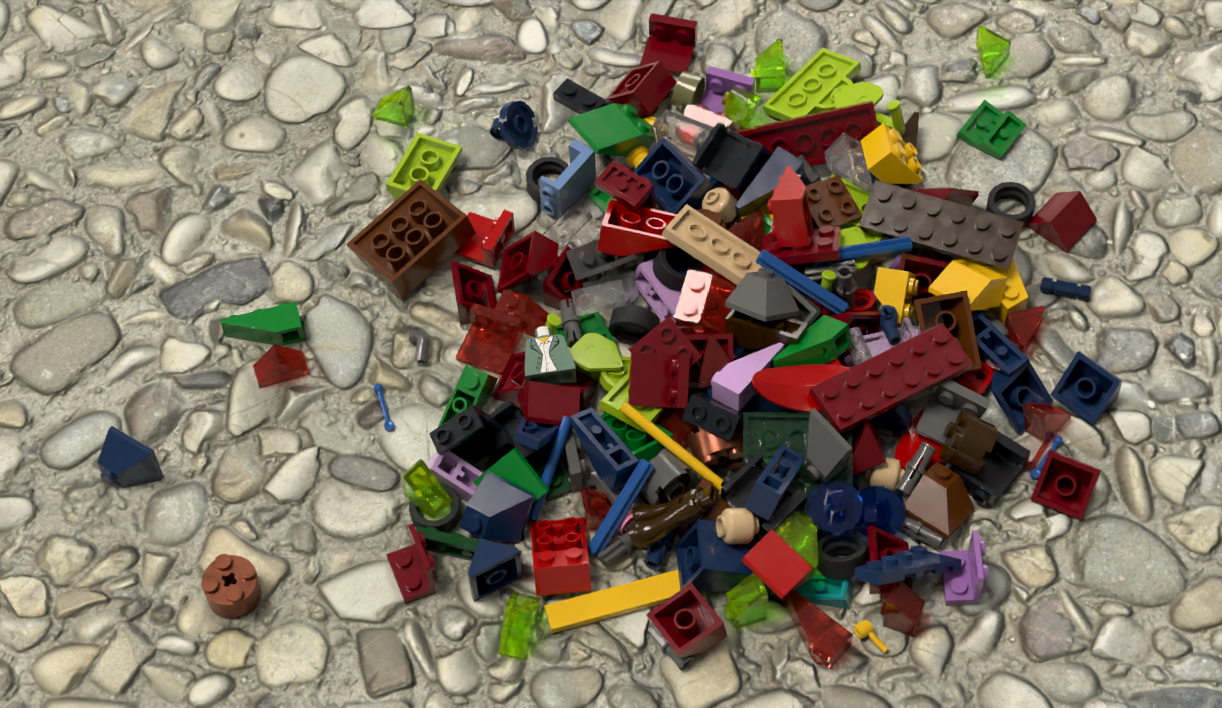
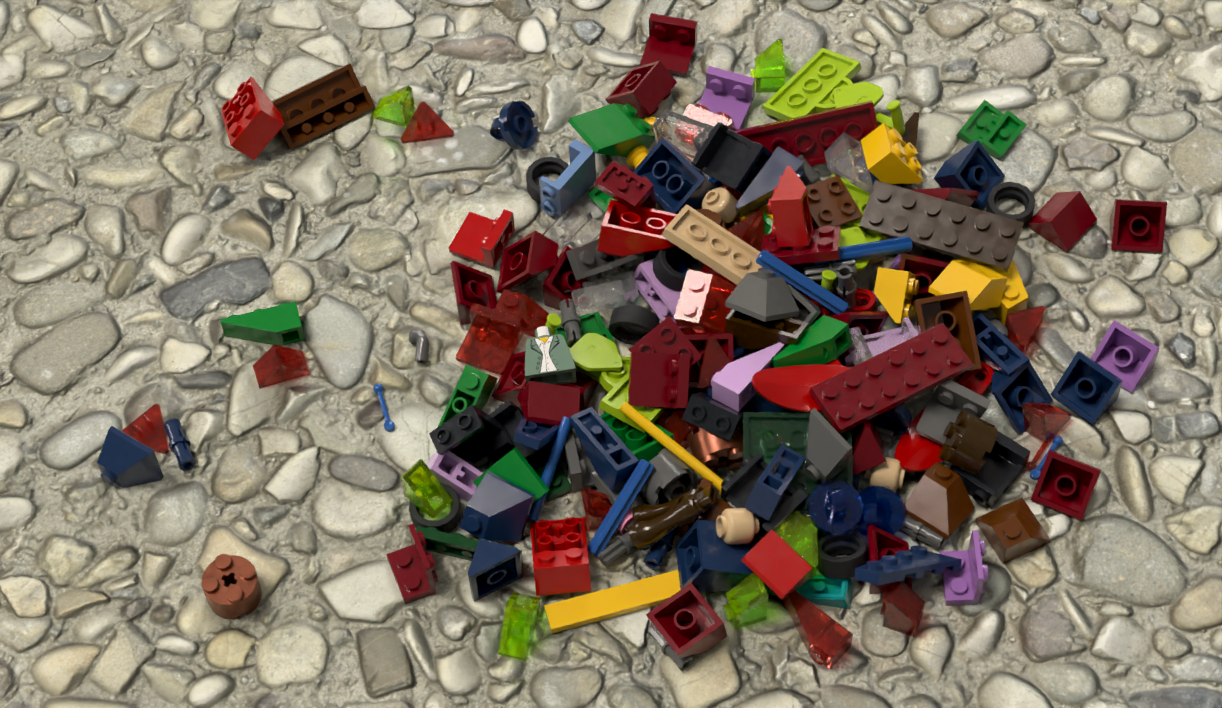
(149, 430): none -> clear red piece
(179, 444): none -> dark blue pin
(251, 119): none -> red slope
(322, 105): none -> reddish brown slope
(412, 238): reddish brown slope -> none
(424, 160): lime slope -> none
(425, 126): none -> clear red piece
(578, 98): black hinge -> none
(688, 90): olive piece -> none
(740, 106): clear neon green slope -> none
(866, 629): yellow hand -> none
(888, 323): dark blue arm -> none
(924, 454): dark grey pin -> none
(971, 170): none -> dark blue slope
(992, 50): clear neon green slope -> none
(1012, 530): none -> reddish brown slope
(1065, 288): dark blue axle -> none
(1126, 355): none -> medium lavender slope
(1138, 225): none -> dark red slope

